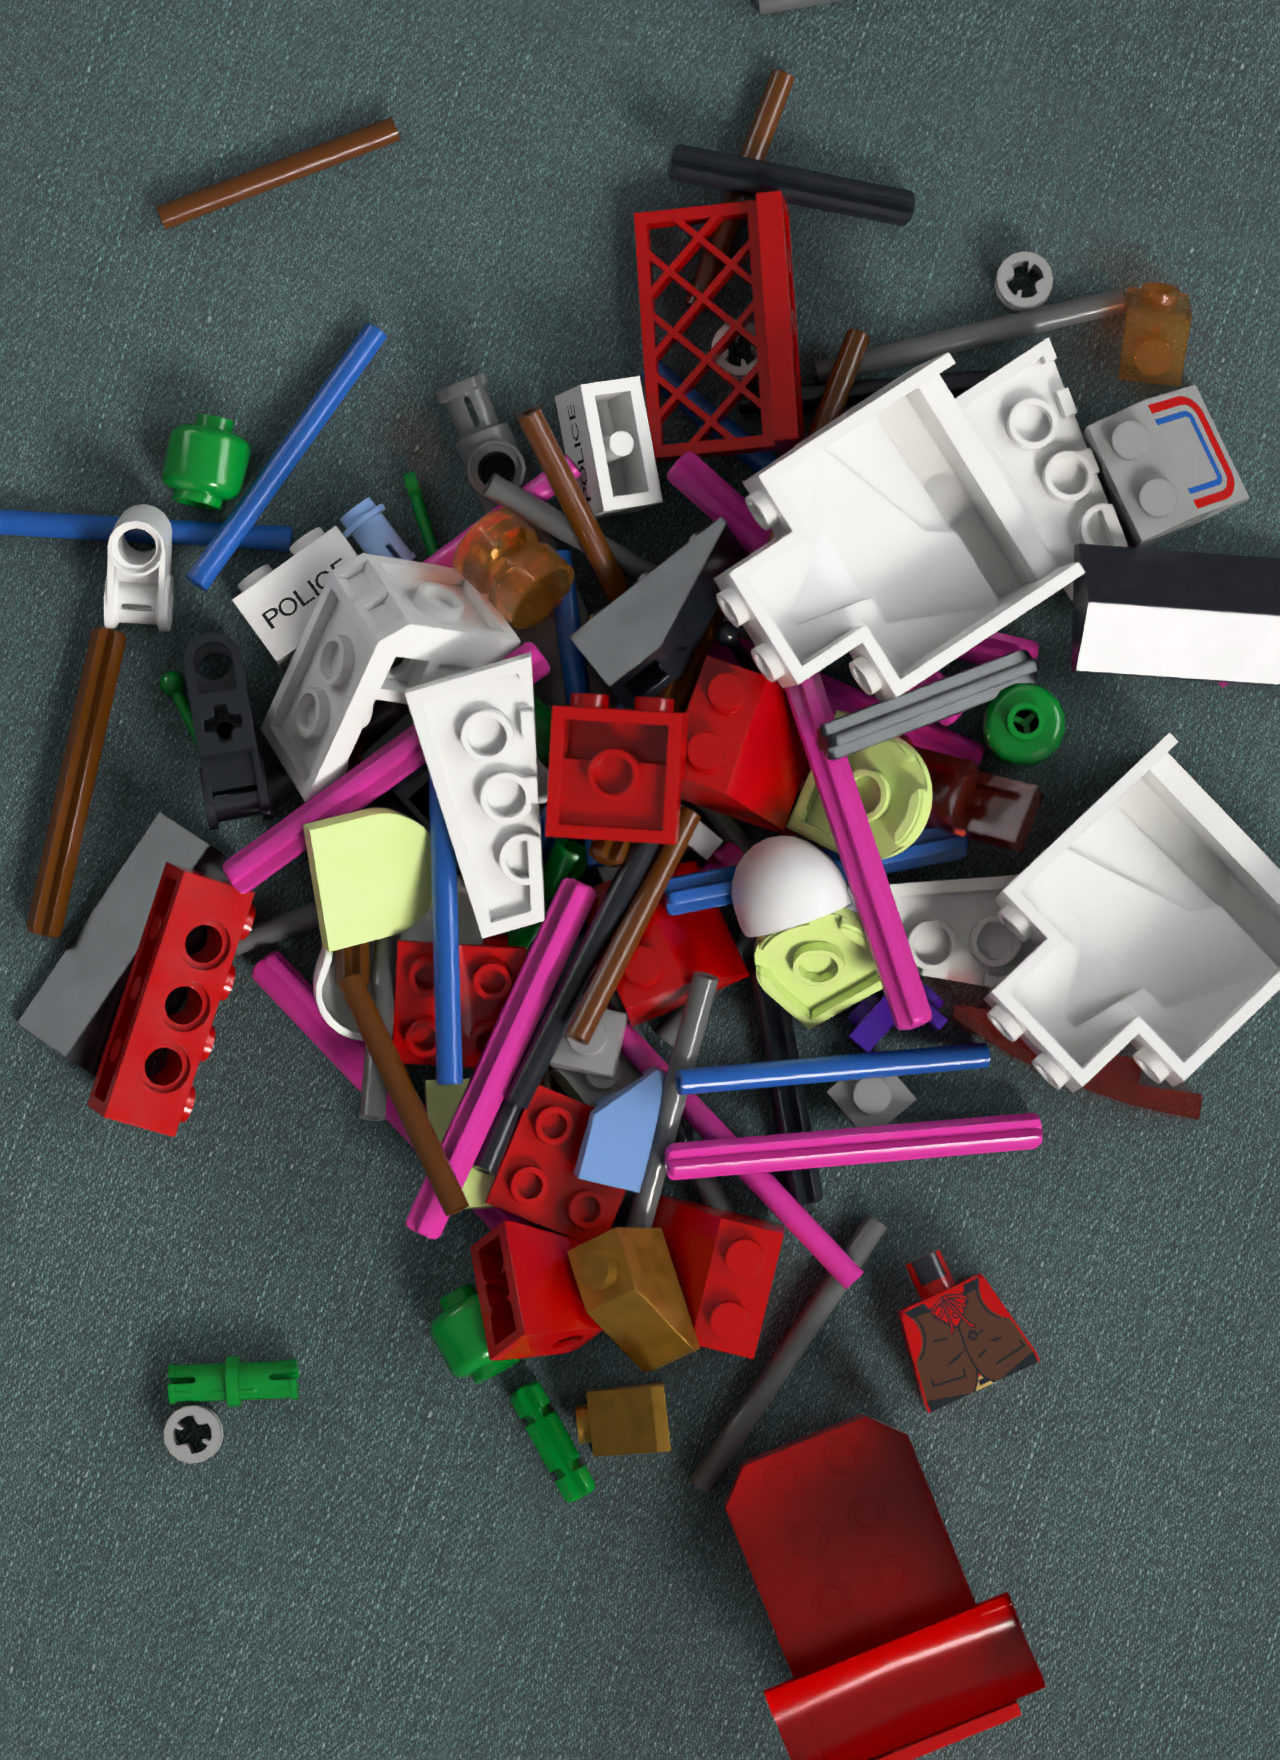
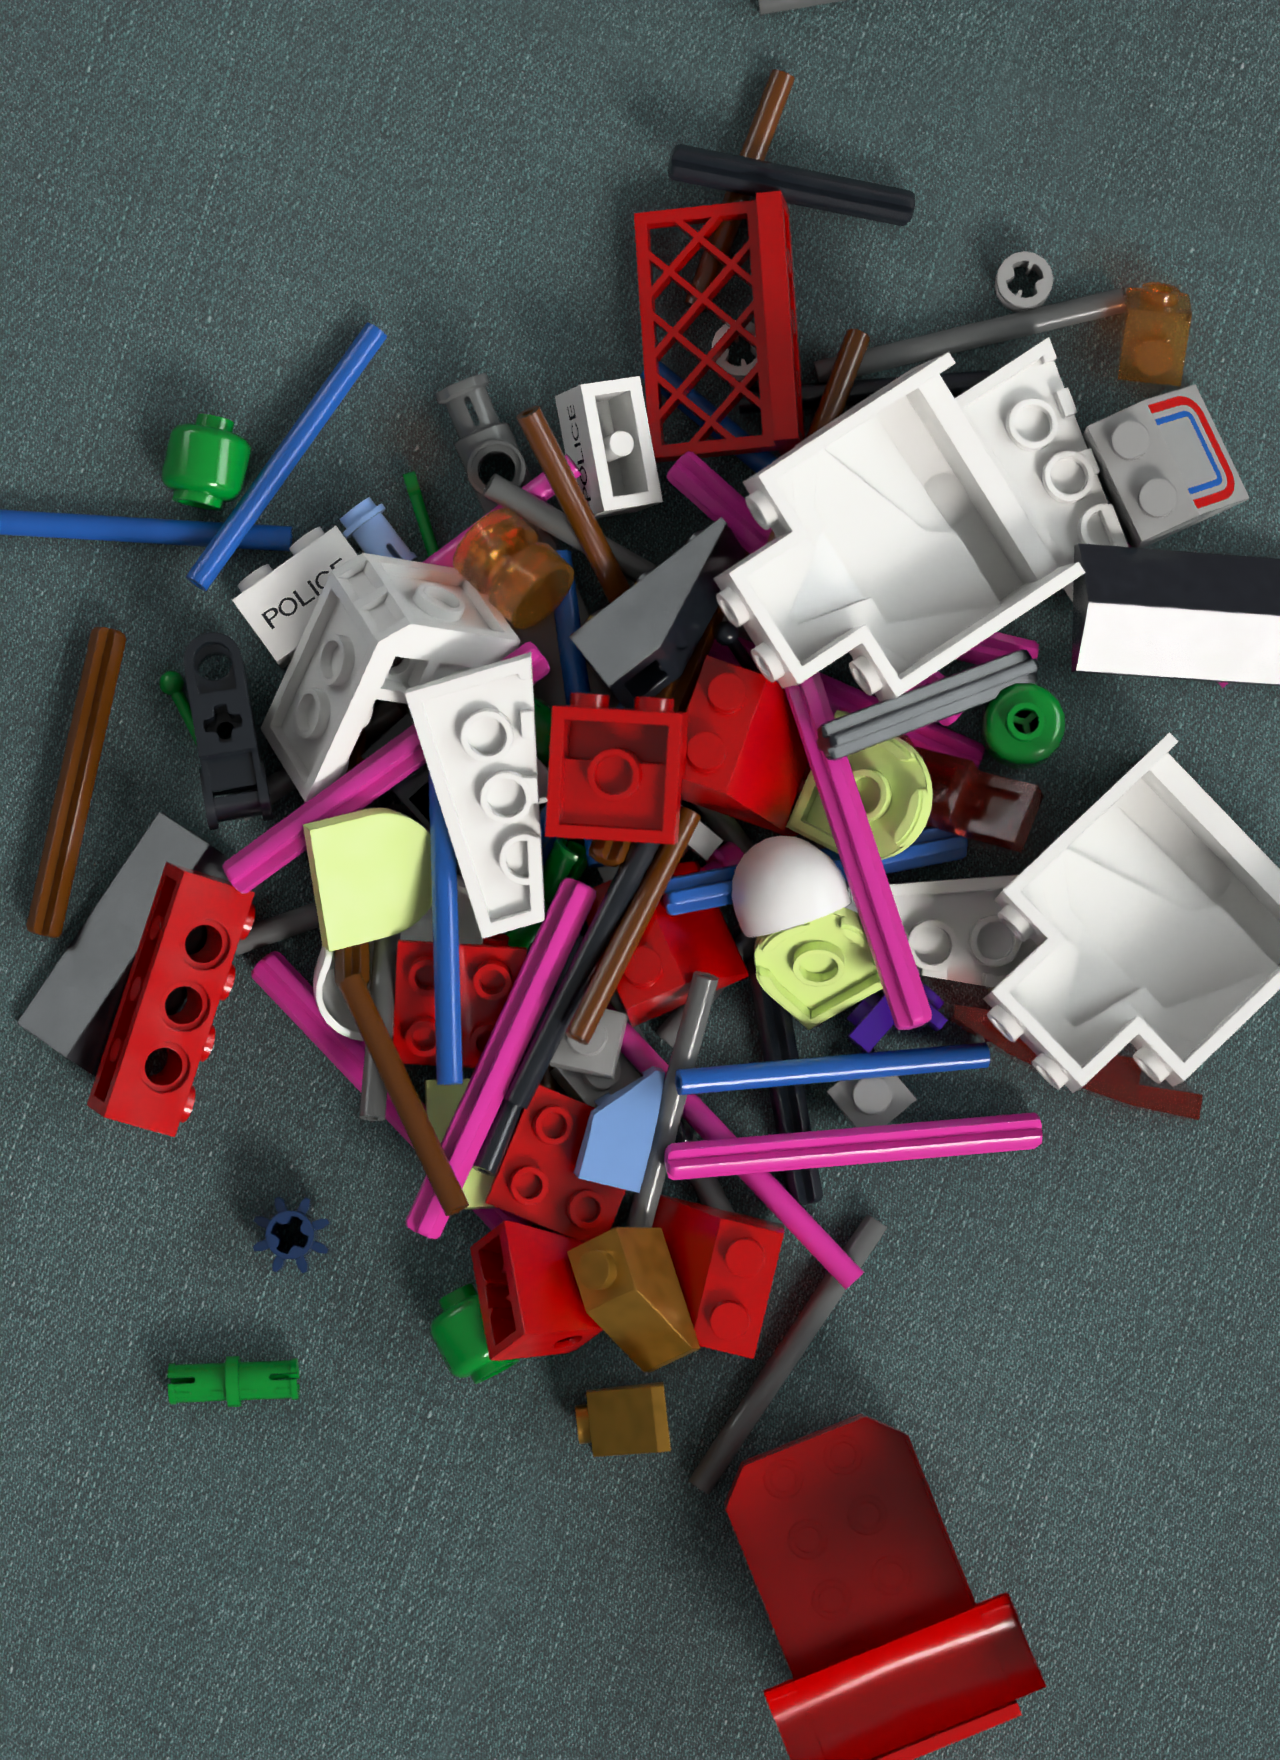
(140, 582): white piece -> none
(185, 1451): light grey bush -> none
(274, 1241): none -> dark blue gear
(278, 173): reddish brown piece -> none
(552, 1441): green axle -> none
(958, 1334): torso -> none

